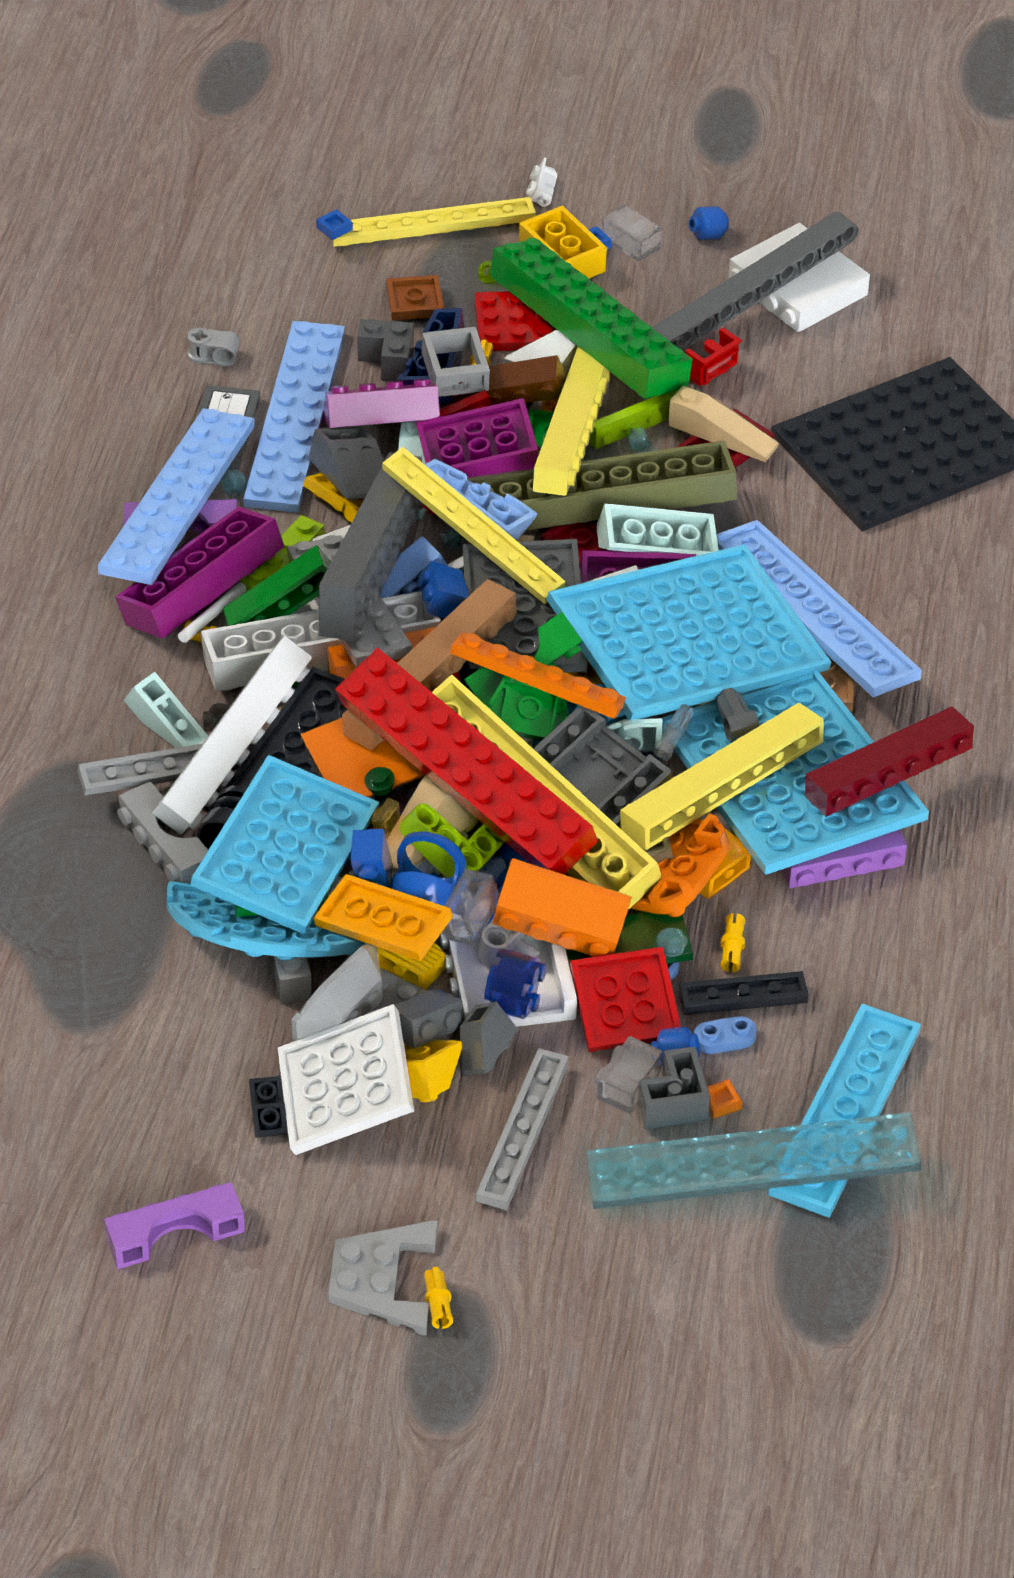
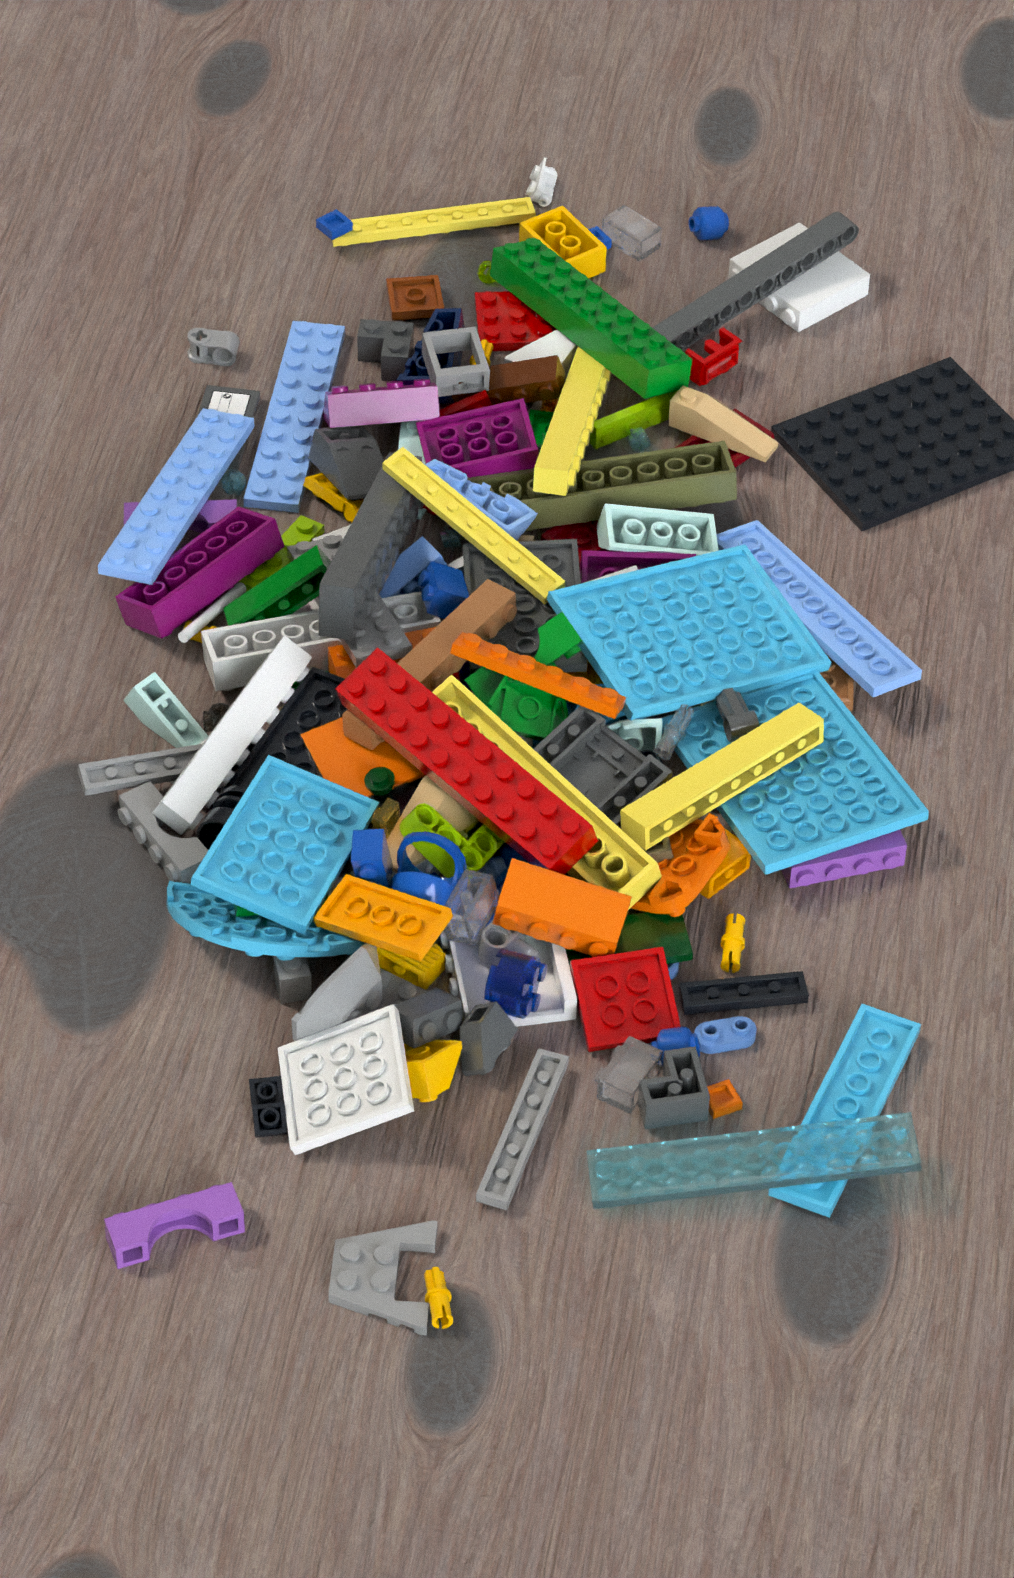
(672, 941): clear light blue plate -> none
(889, 761): dark red brick -> none

